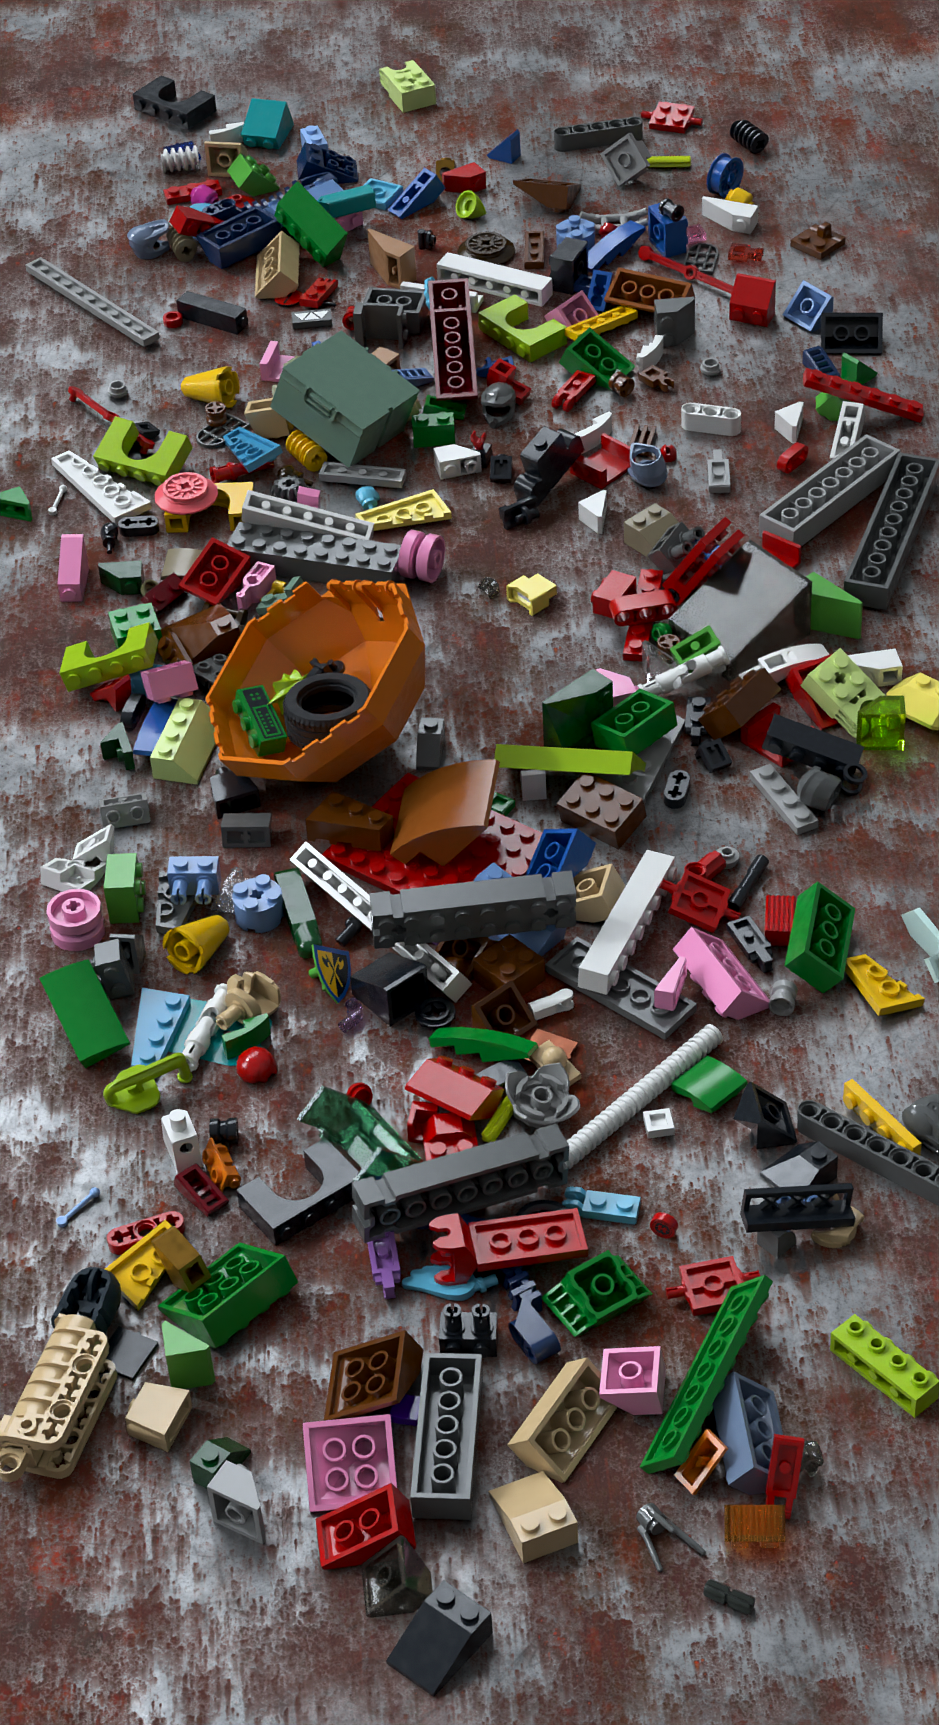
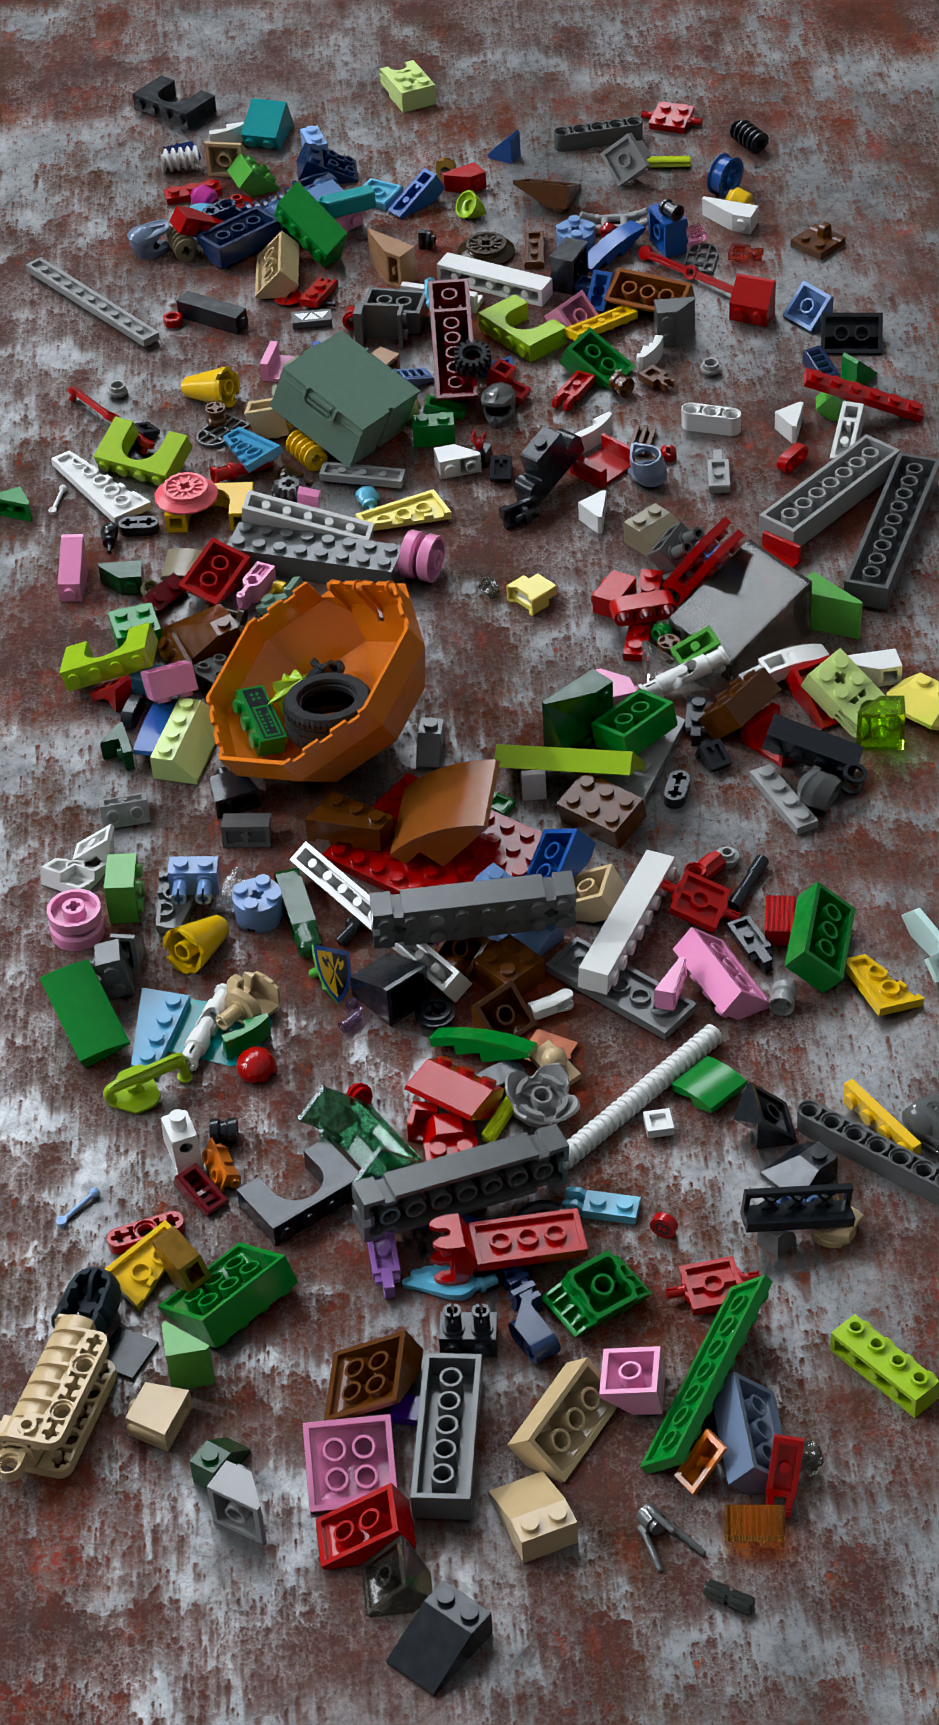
(472, 349): none -> black tyre

